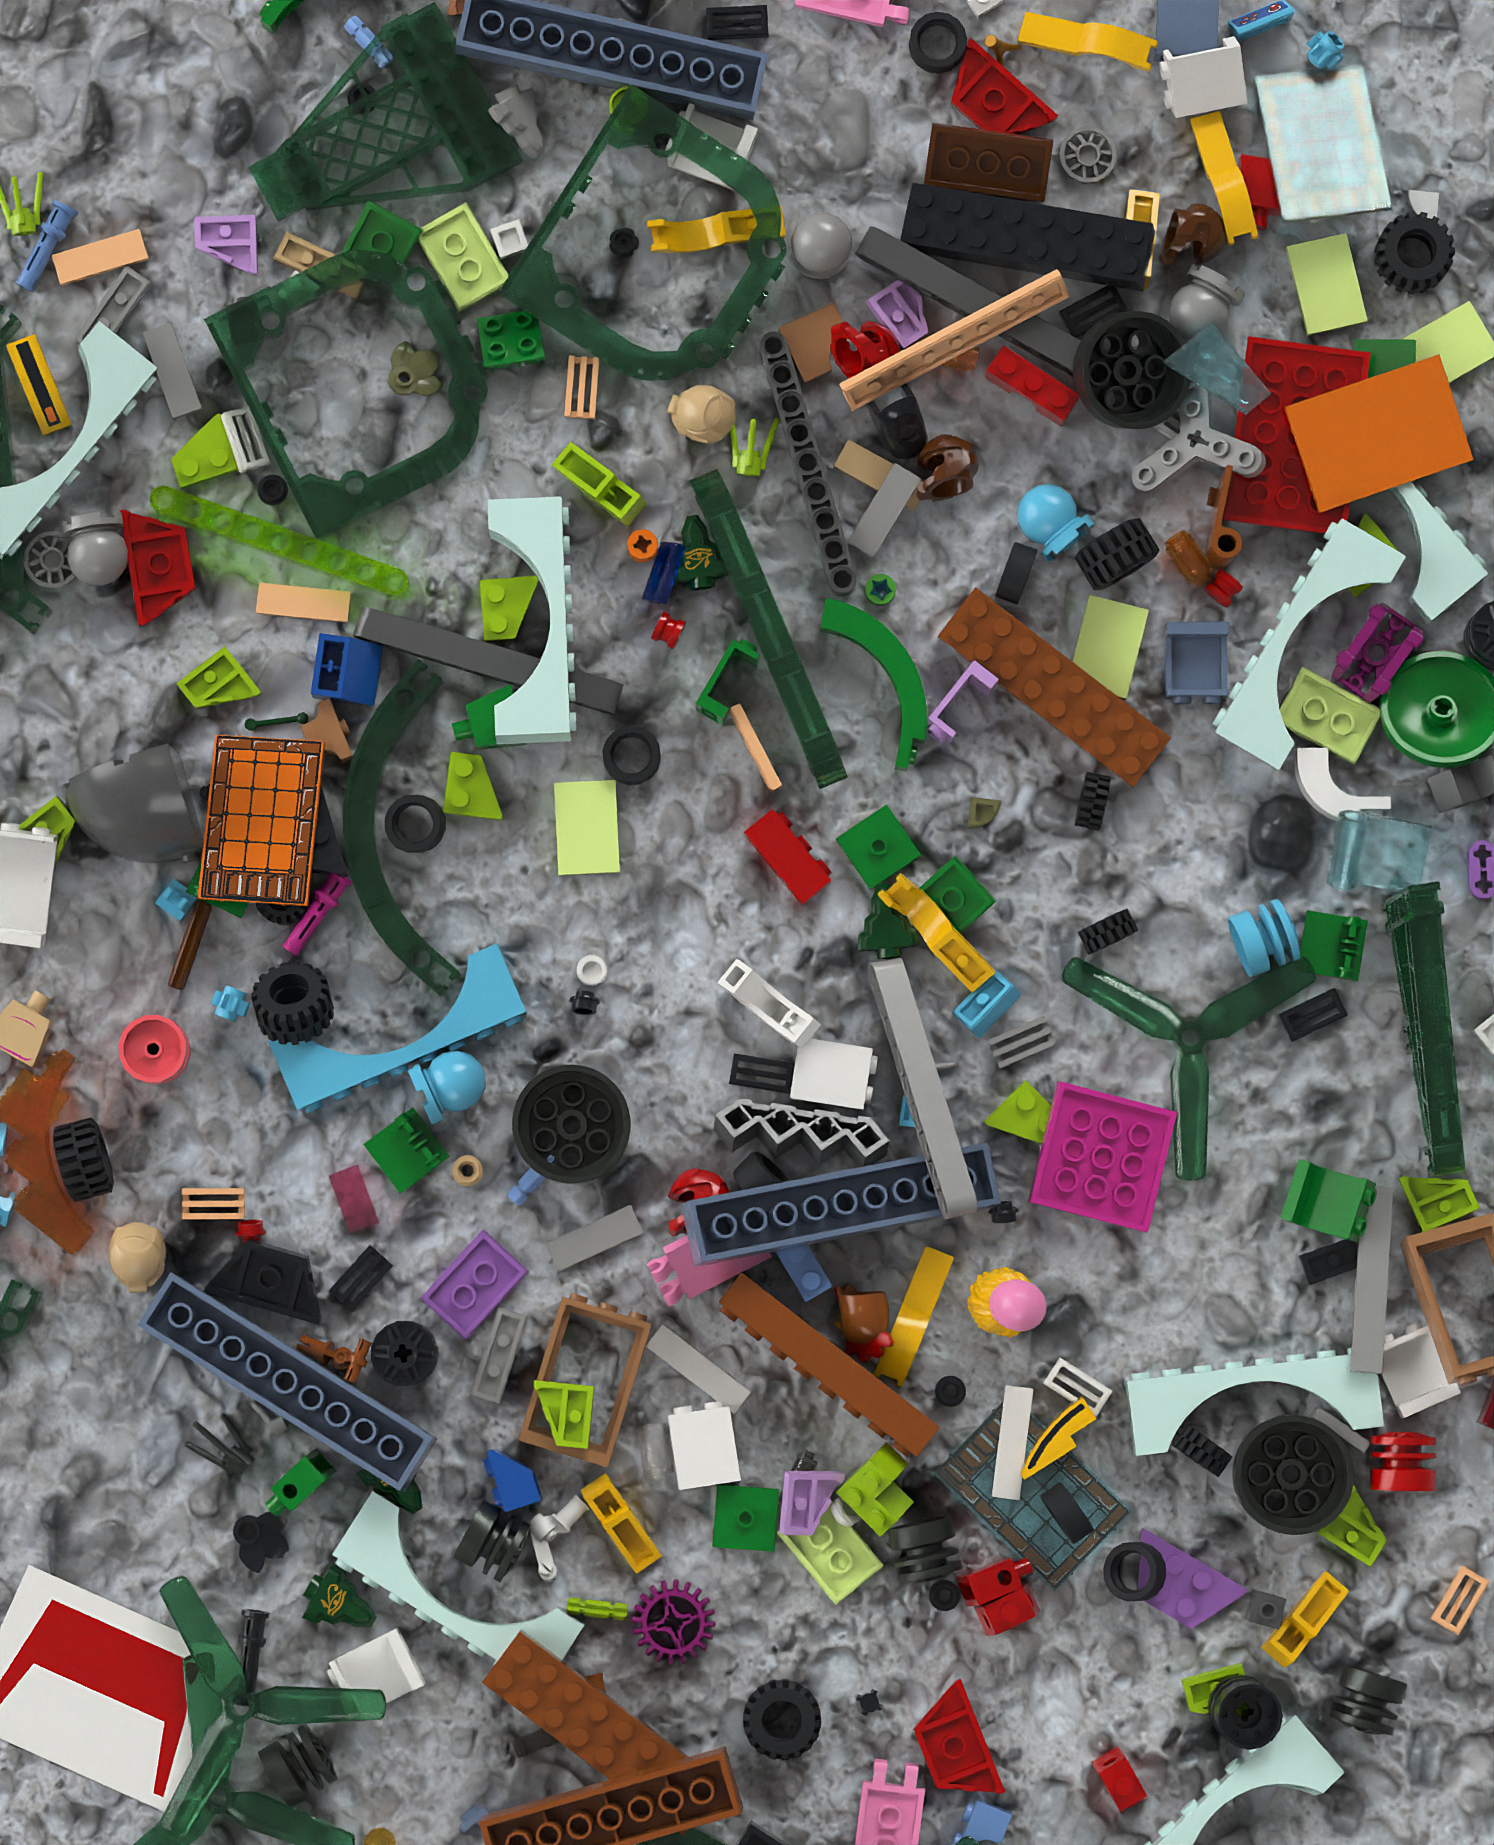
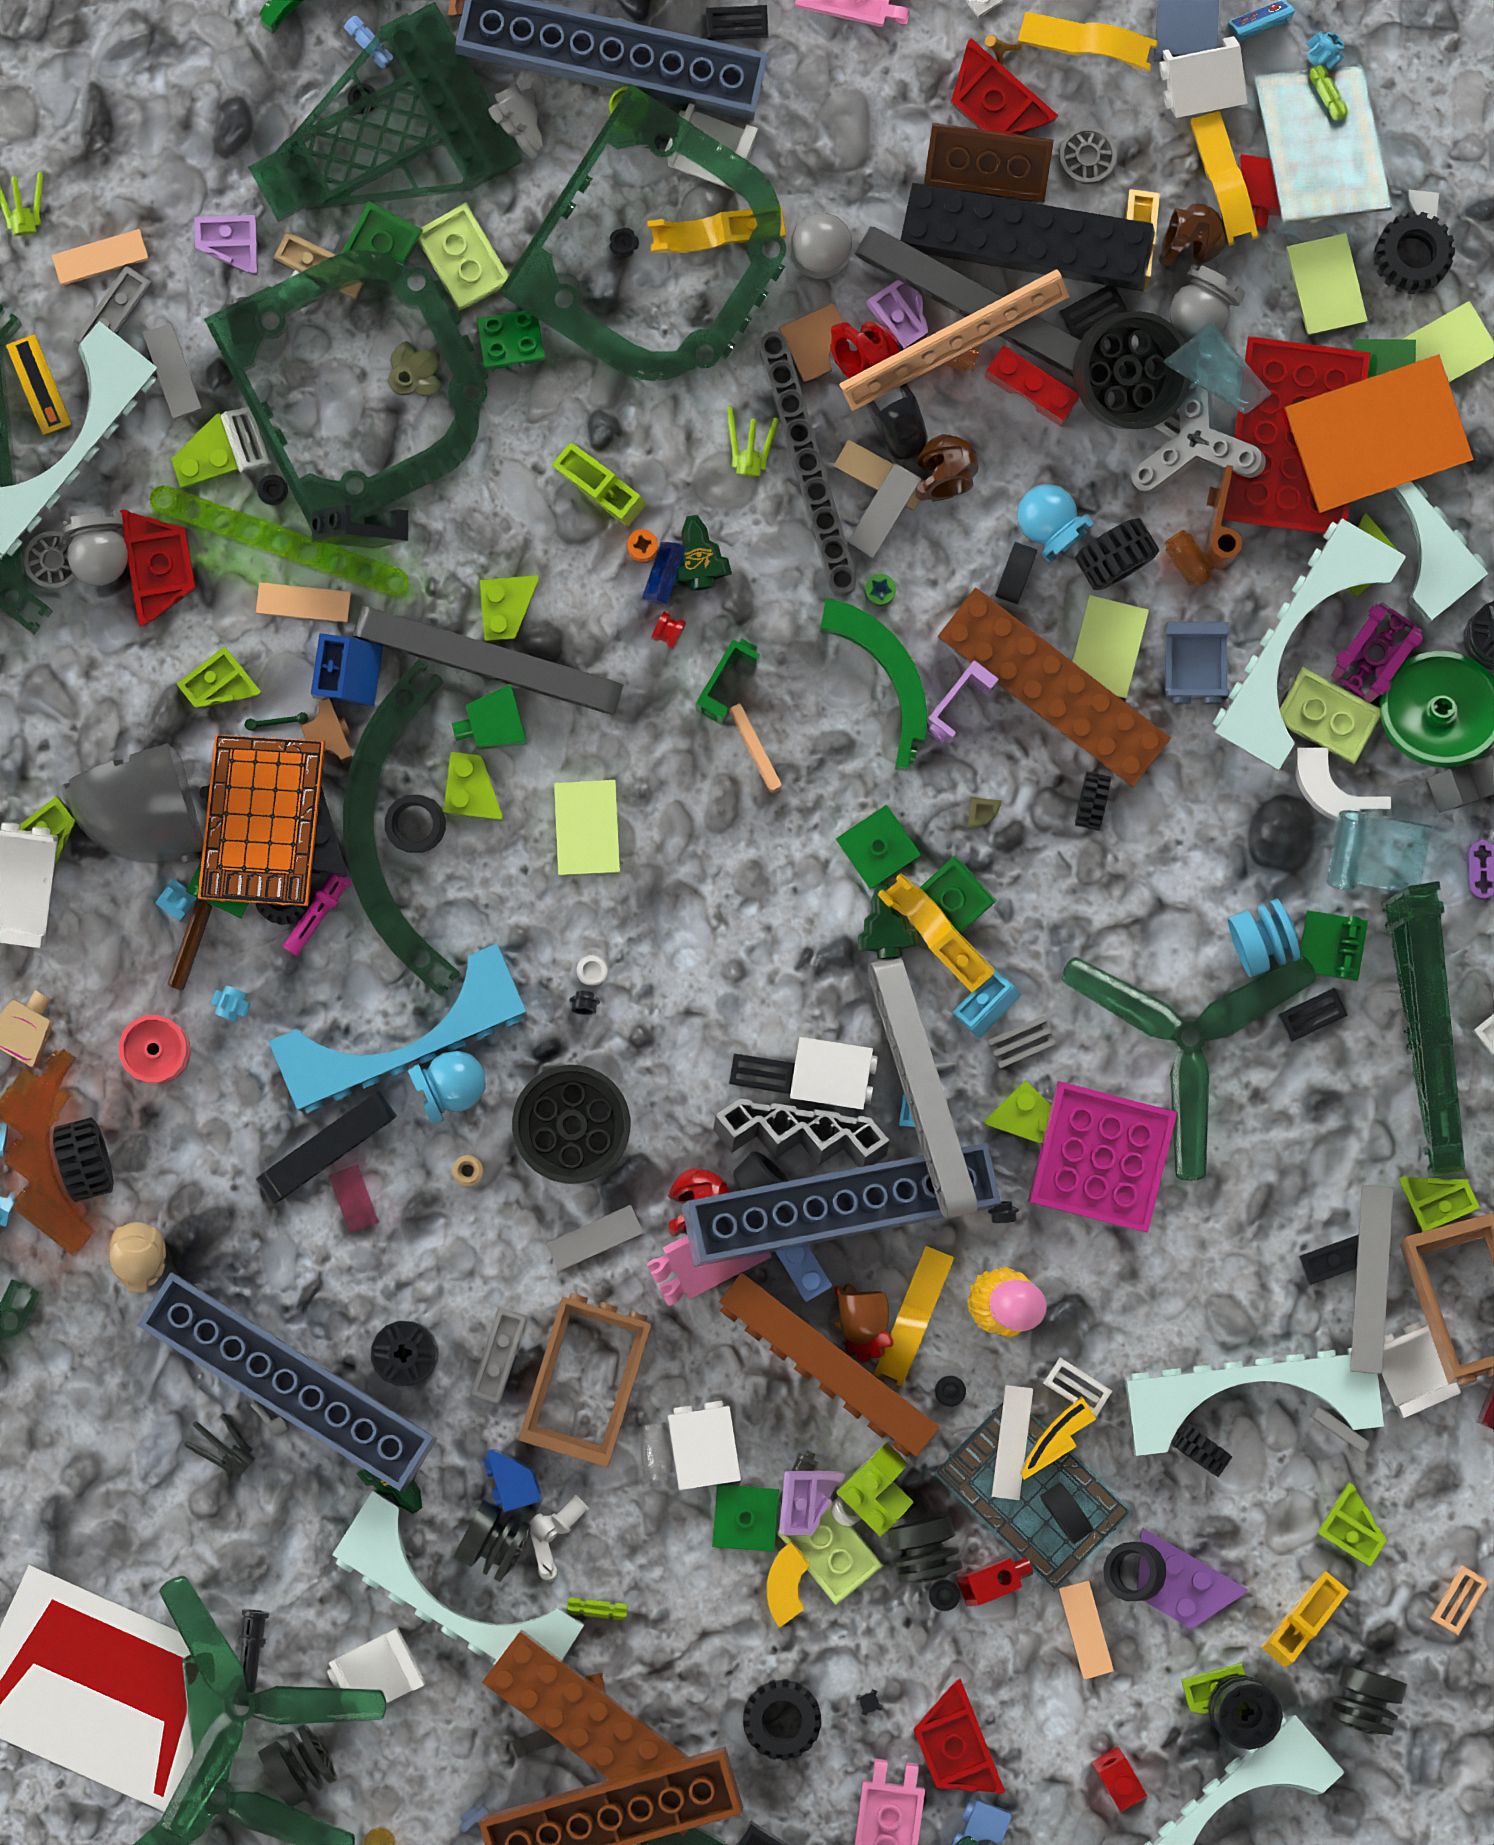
(52, 233): medium blue pin -> none
(213, 1191): light nougat tile -> none
(250, 1229): red plate -> none
(264, 1543): black plate -> none
(269, 1280): black wing -> none
(297, 1020): black tyre -> none
(306, 1476): green torso -> none
(326, 1147): none -> black beam
(335, 527): none -> black panel
(336, 1600): dark green rock -> none
(342, 1358): dark orange pin -> none
(343, 1297): black tile -> none
(406, 1150): green hinge -> none
(474, 1284): medium lavender tile -> none
(509, 239): white plate -> none
(528, 1183): light blue axle -> none
(542, 705): light aqua arch -> none
(567, 1411): lime wing -> none
(583, 361): light nougat tile -> none
(620, 1523): yellow slope -> none
(628, 732): black tyre -> none
(680, 1649): magenta gear -> none
(698, 1368): white sticker -> none
(702, 413): tan helmet -> none
(768, 1004): white arch -> none
(769, 628): clear green piece -> none
(784, 1582): none -> yellow tile
(788, 856): red brick -> none
(941, 19): black tyre -> none
(1007, 1611): red torso -> none
(1086, 1629): none -> light nougat tile
(1108, 931): black tyre -> none
(1223, 588): red wheel -> none
(1265, 1609): dark grey brick -> none
(1328, 92): none -> lime axle
(1328, 1497): pearl dark grey wheel -> none
(1329, 1201): green panel -> none
(1402, 1462): red wheel -> none

